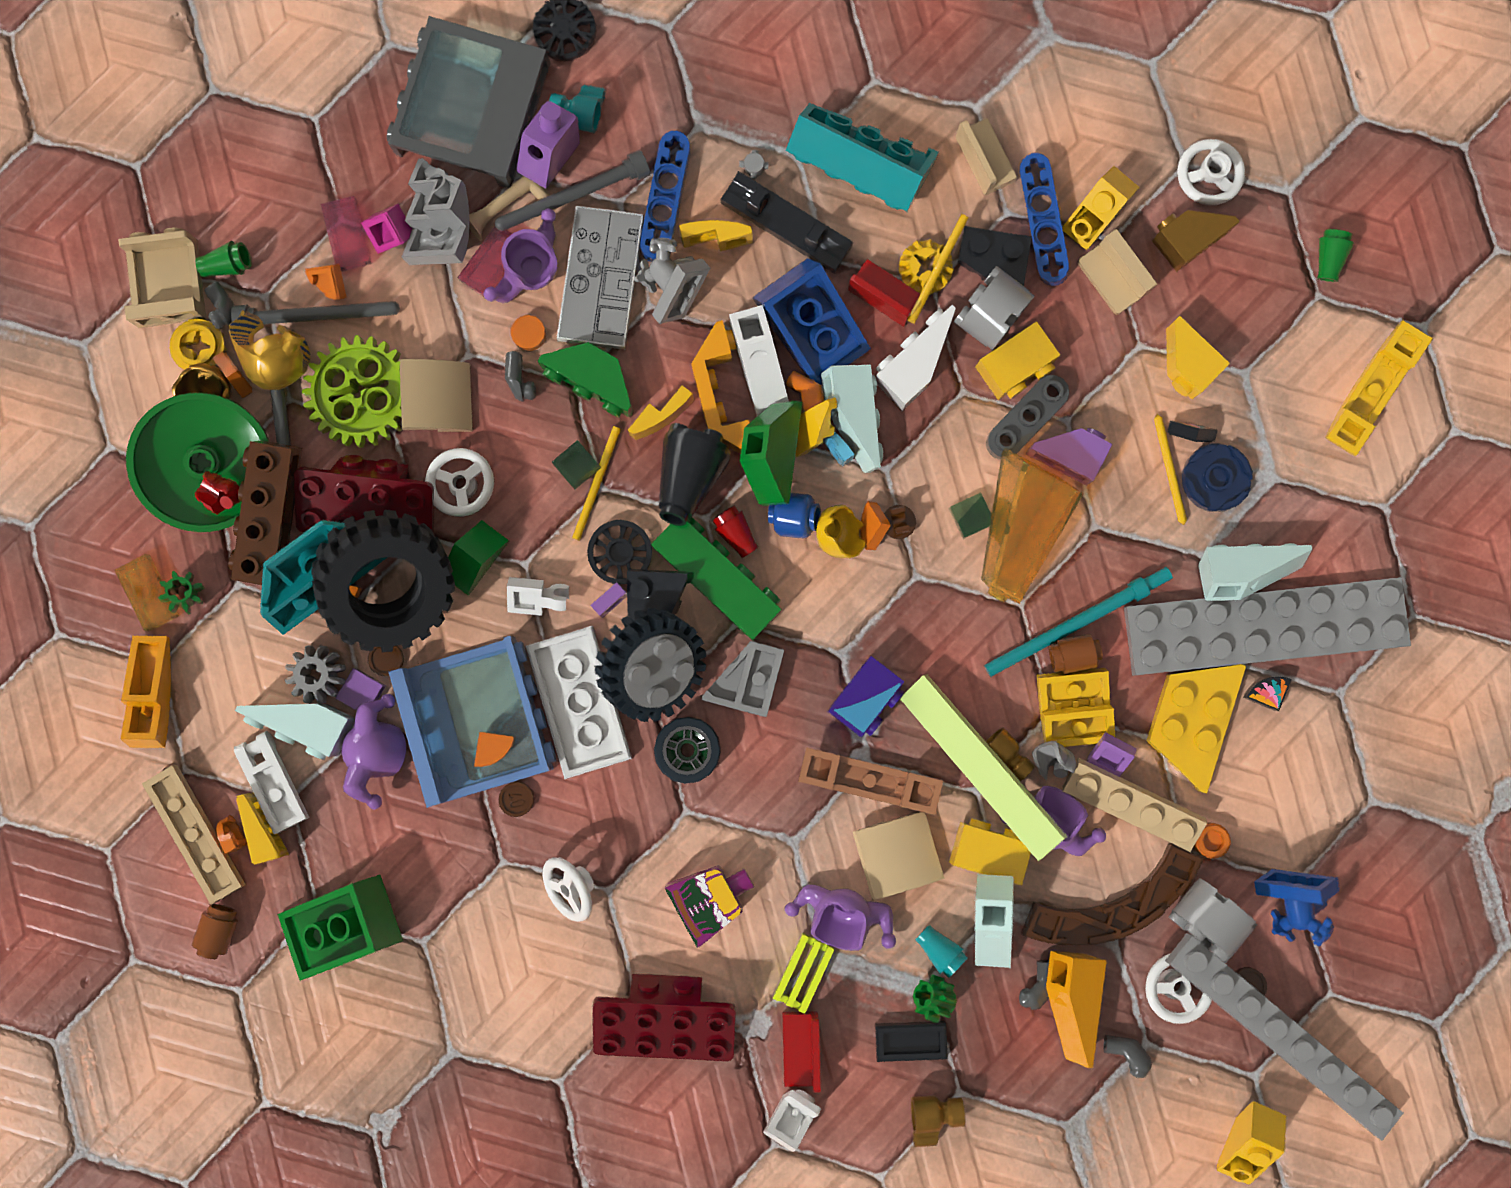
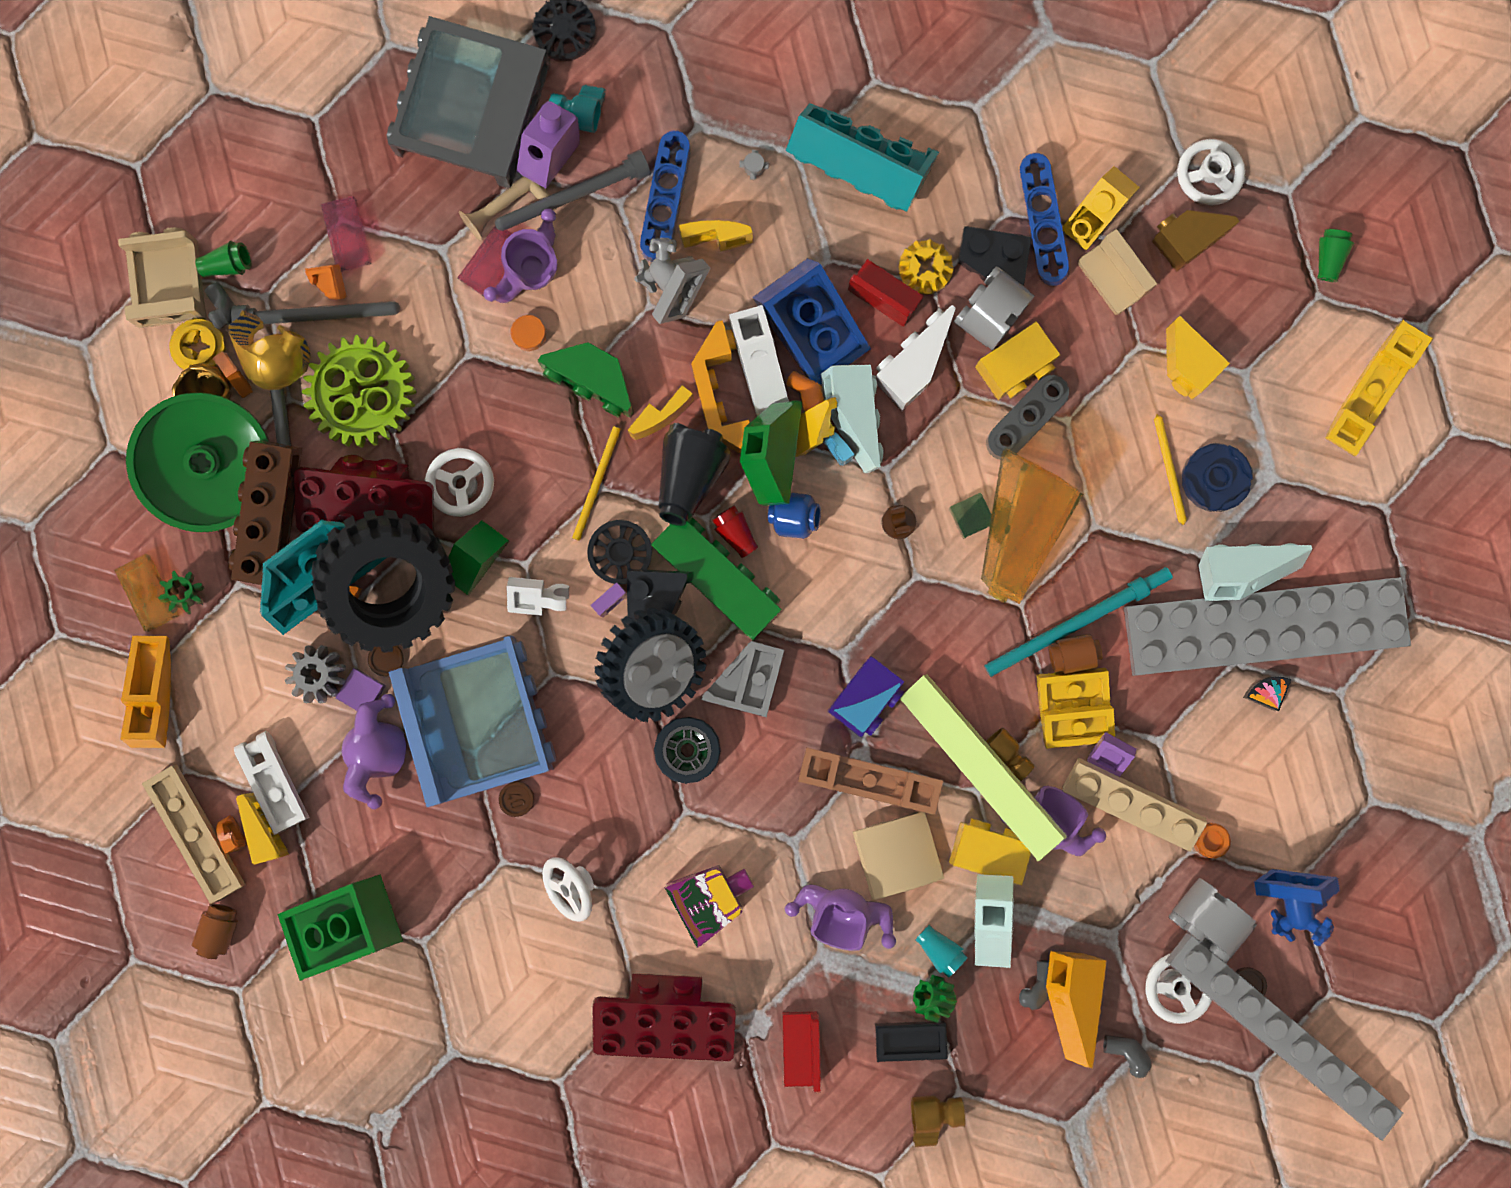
(217, 492): red arm -> none
(313, 725): light aqua slope -> none
(387, 228): dark pink slope -> none
(435, 395): tan slope -> none
(437, 217): light grey slope -> none
(492, 748): orange tile -> none
(513, 377): dark grey arm -> none
(576, 464): clear green tile -> none
(581, 720): white tile -> none
(600, 277): light grey tile -> none
(786, 222): black hinge -> none
(791, 999): neon yellow tile -> none
(792, 1119): white bracket -> none
(839, 532): yellow hair -> none
(874, 525): orange tile -> none
(938, 268): yellow axle -> none
(985, 156): tan panel -> none
(1054, 755): light grey arm -> none
(1074, 453): medium lavender slope -> none
(1121, 916): reddish brown tile -> none
(1192, 431): black tile -> none
(1194, 720): yellow wing -> none
(1253, 1143): yellow slope -> none

